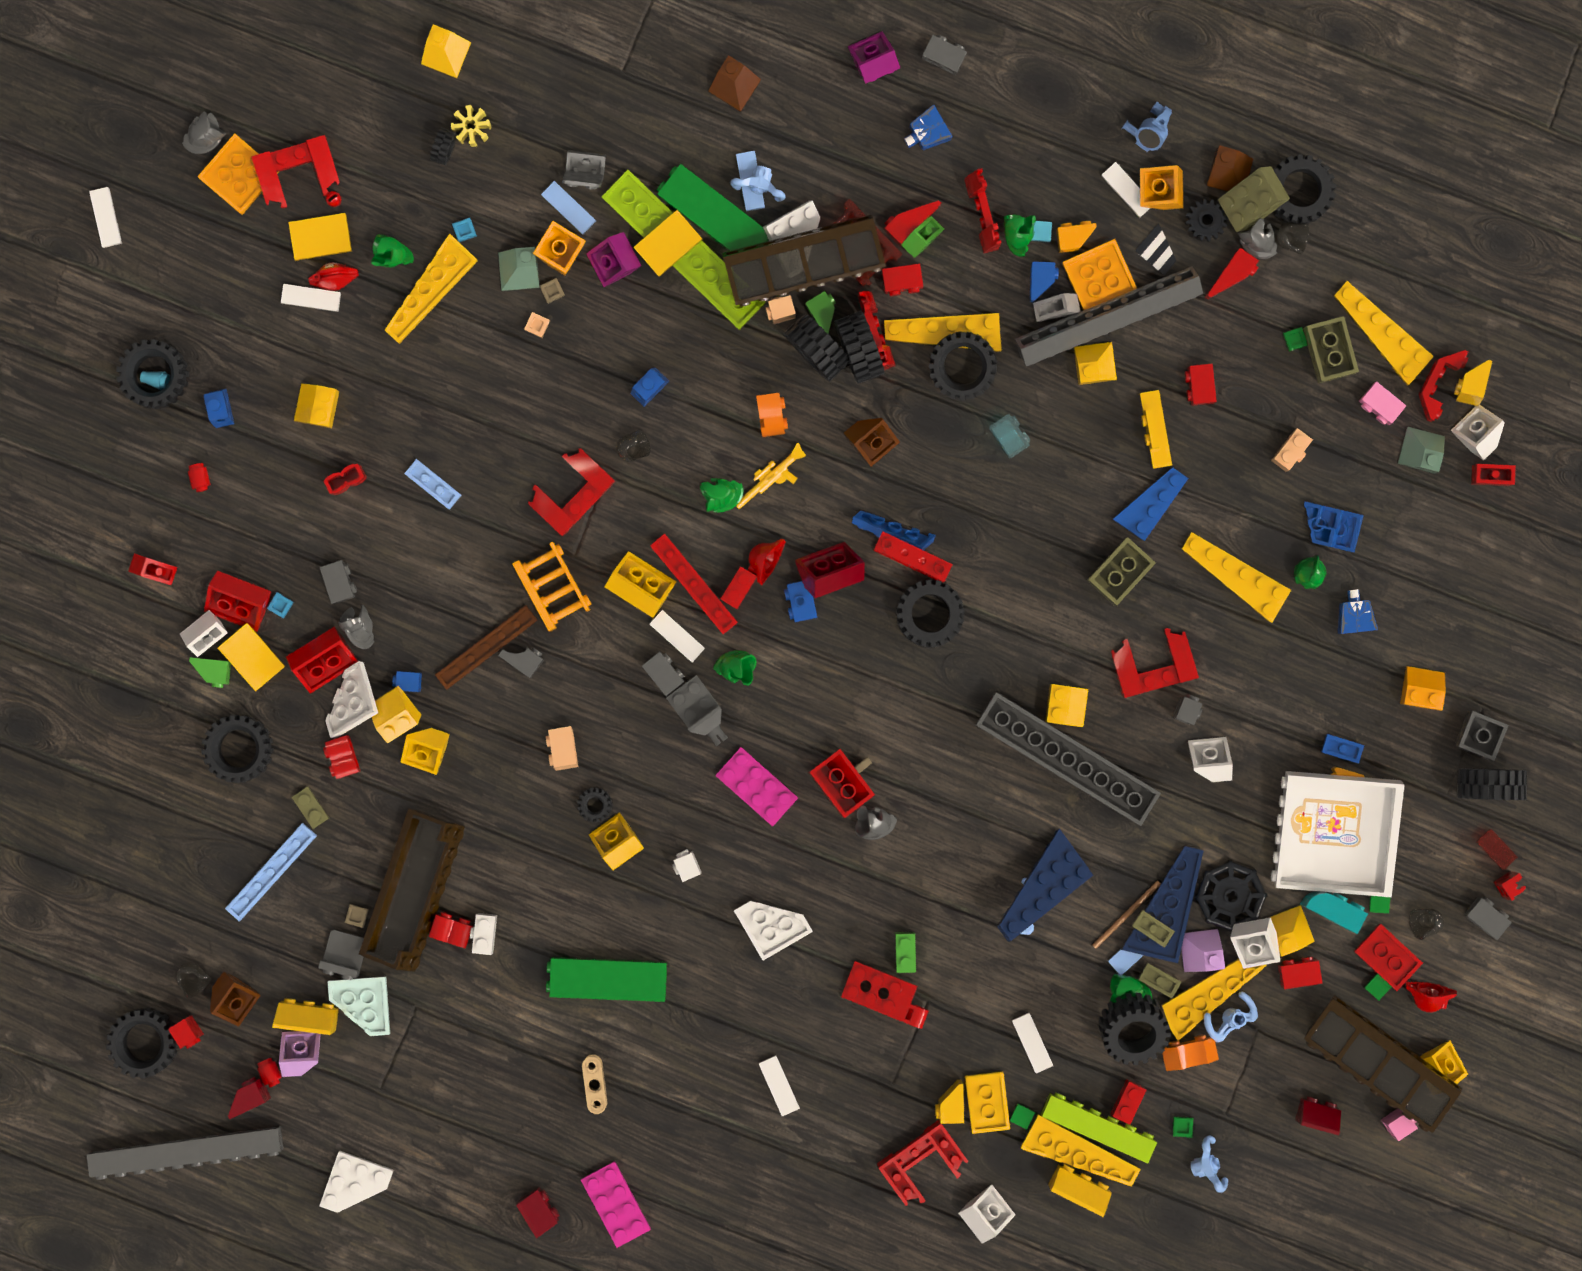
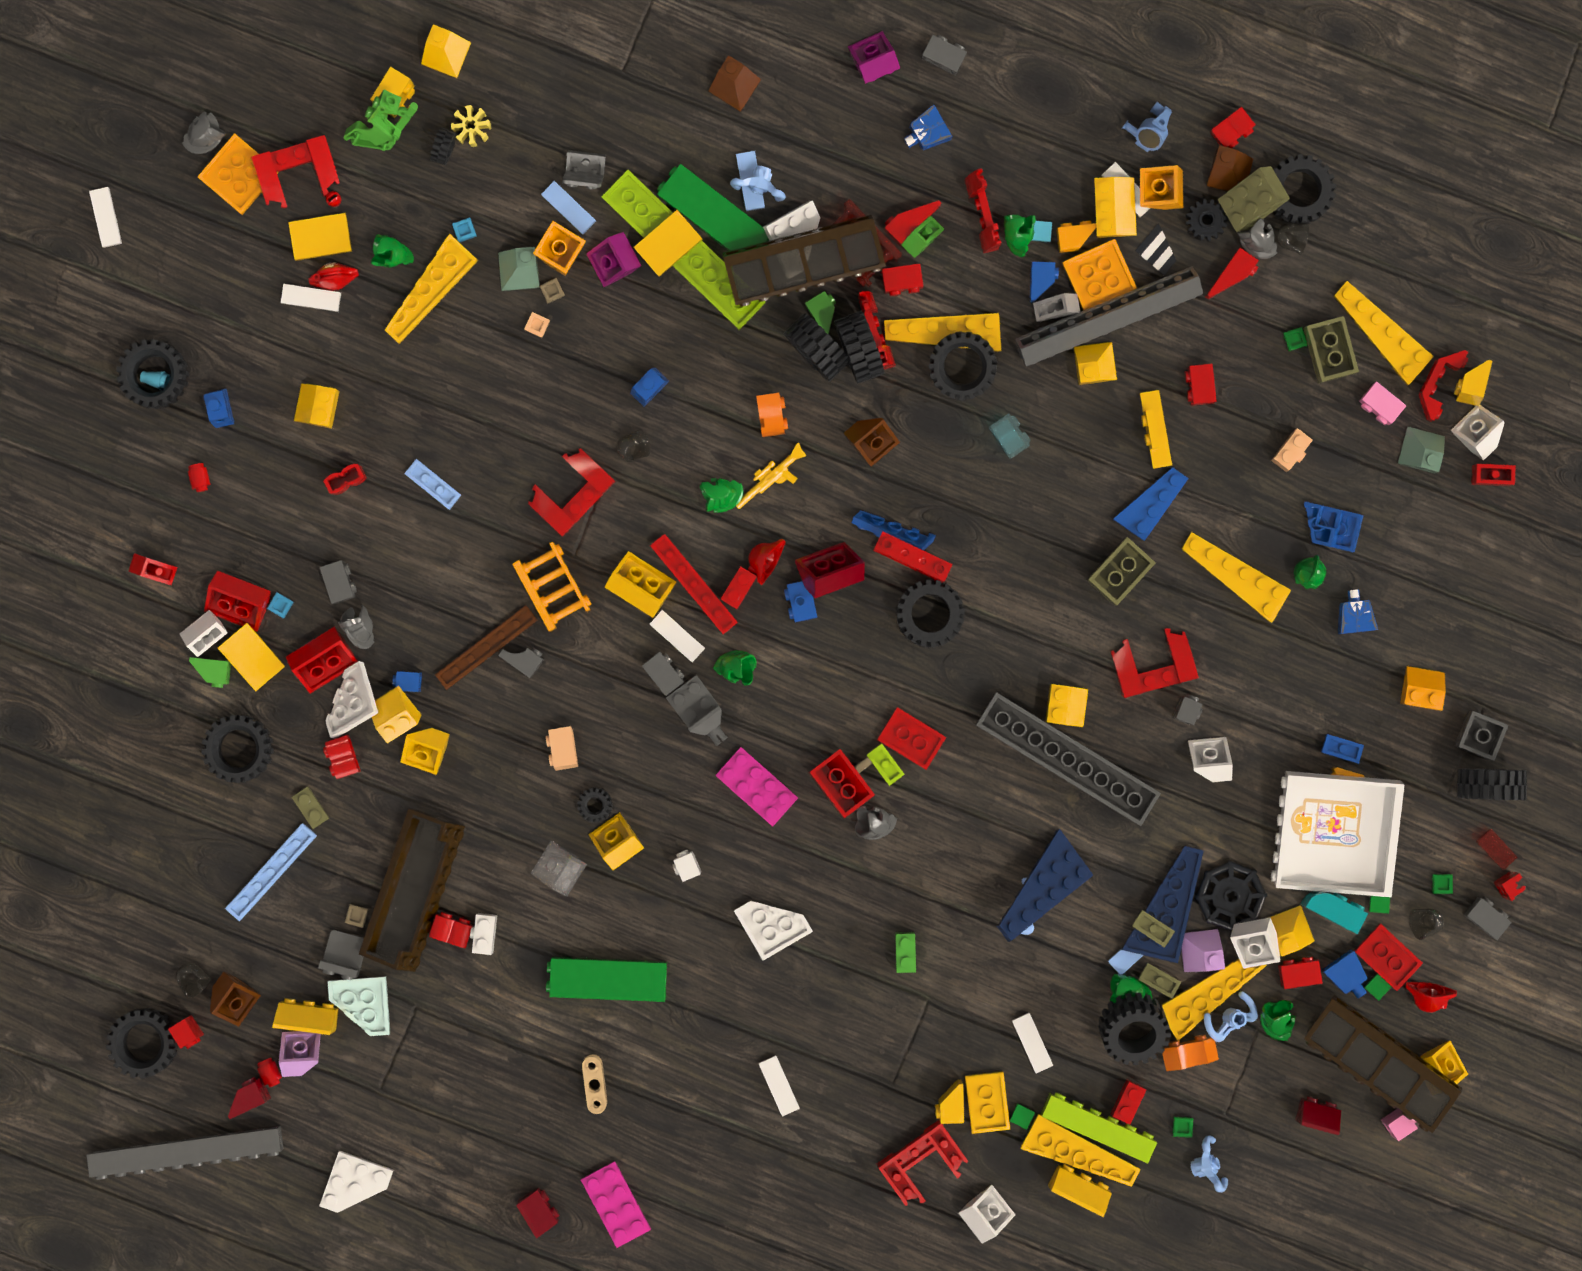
(383, 133): none -> bright green piece
(397, 84): none -> yellow brick
(558, 868): none -> clear slope
(780, 309): light nougat brick -> none
(885, 764): none -> lime plate
(900, 996): red hinge -> none
(911, 738): none -> red plate
(1103, 937): medium nougat axle -> none
(1115, 207): none -> yellow slope
(1233, 128): none -> red brick
(1277, 1020): none -> green helmet
(1347, 974): none -> blue torso
(1442, 883): none -> green tile

